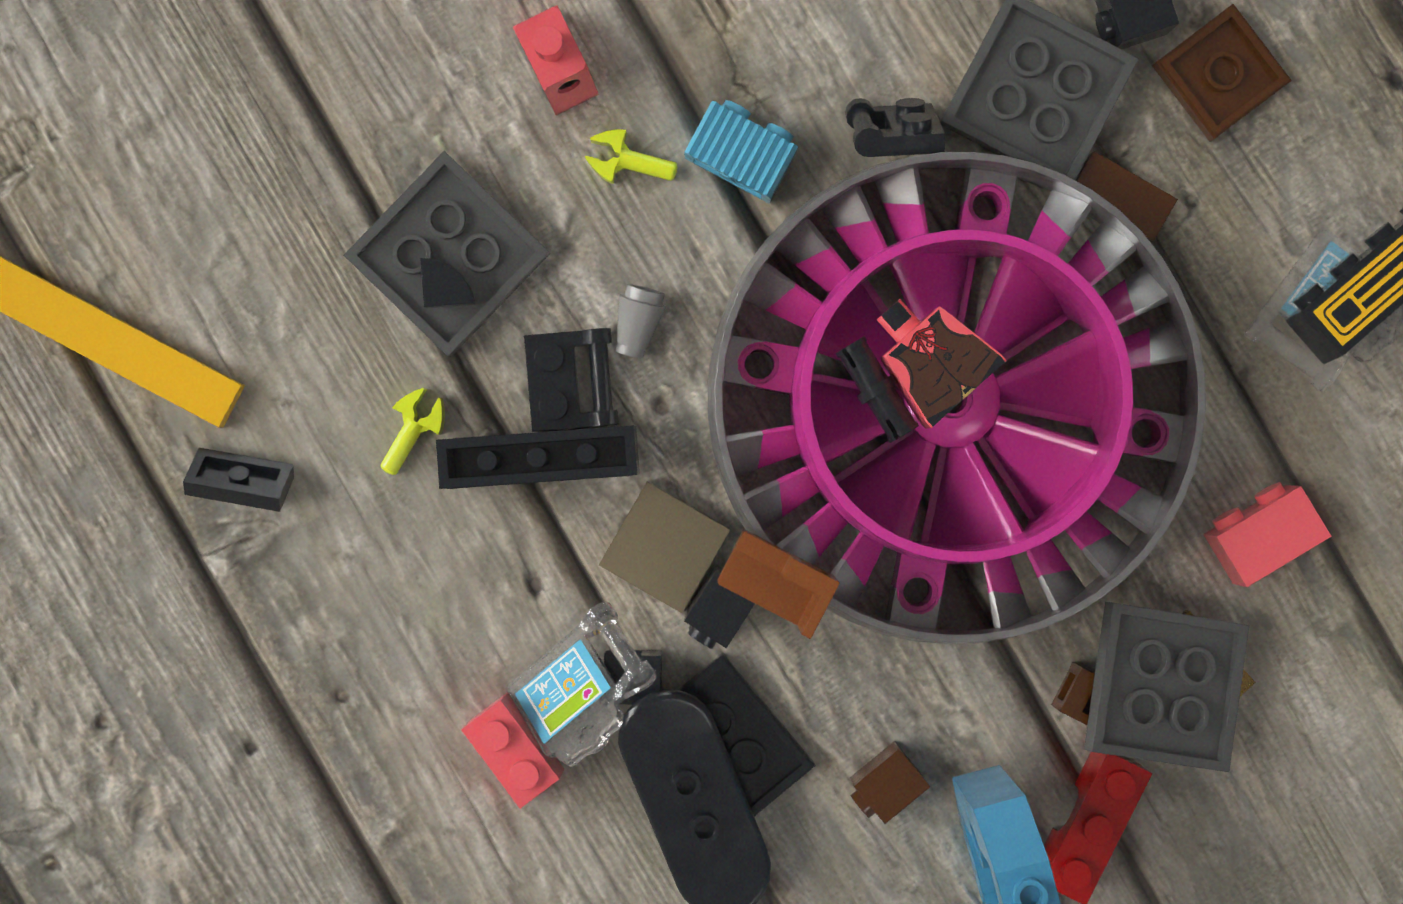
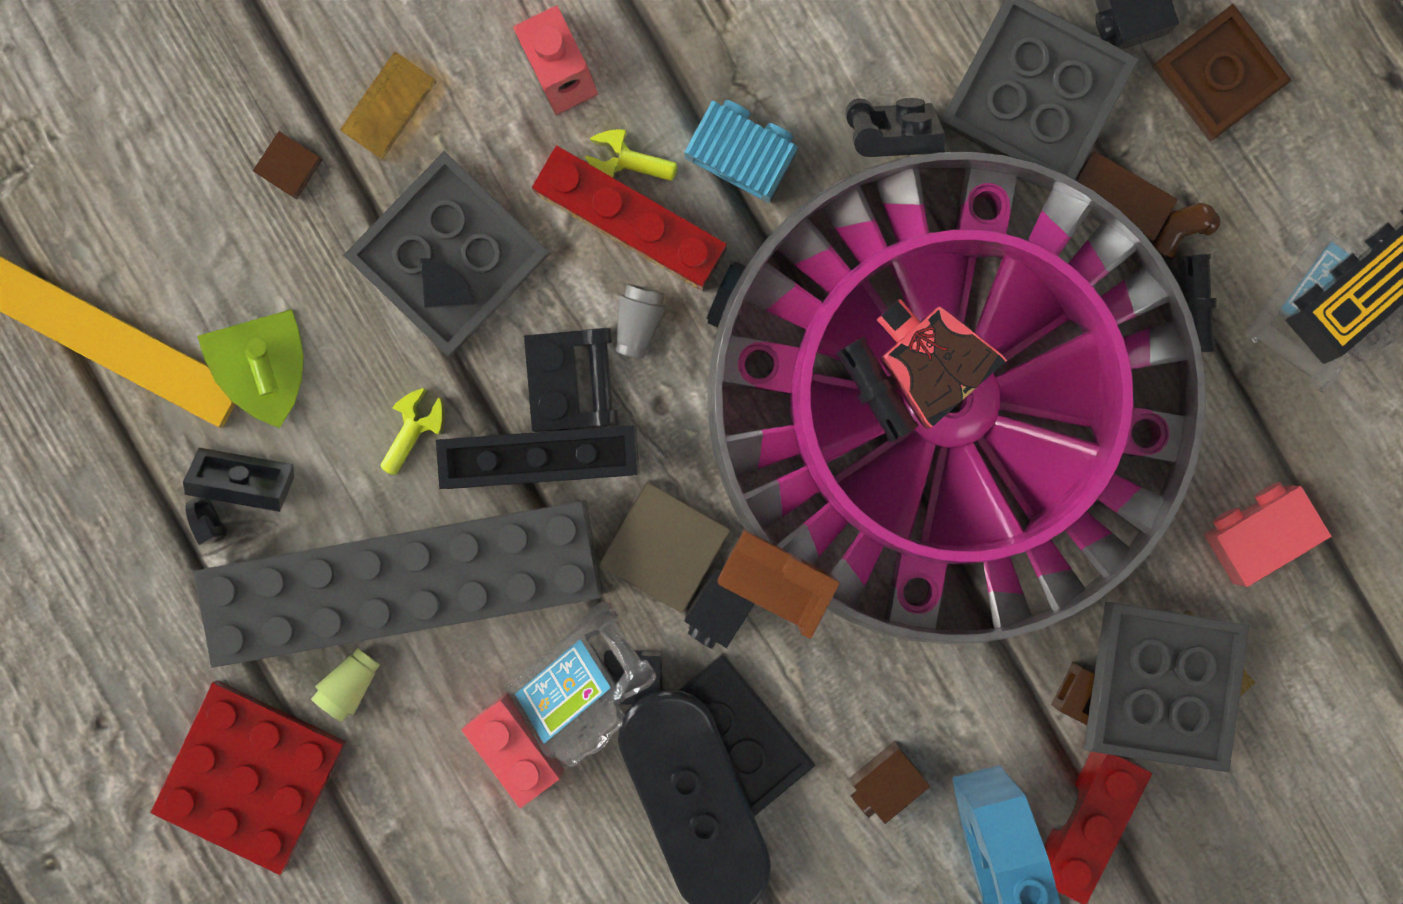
(204, 521): none -> black tile
(248, 777): none -> red plate
(258, 364): none -> lime shield
(287, 165): none -> reddish brown tile
(346, 685): none -> yellowish green cone
(388, 105): none -> clear yellow tile
(398, 583): none -> dark grey brick
(629, 218): none -> red brick
(725, 289): none -> black tile
(1184, 222): none -> reddish brown arm
(1197, 292): none -> black pin

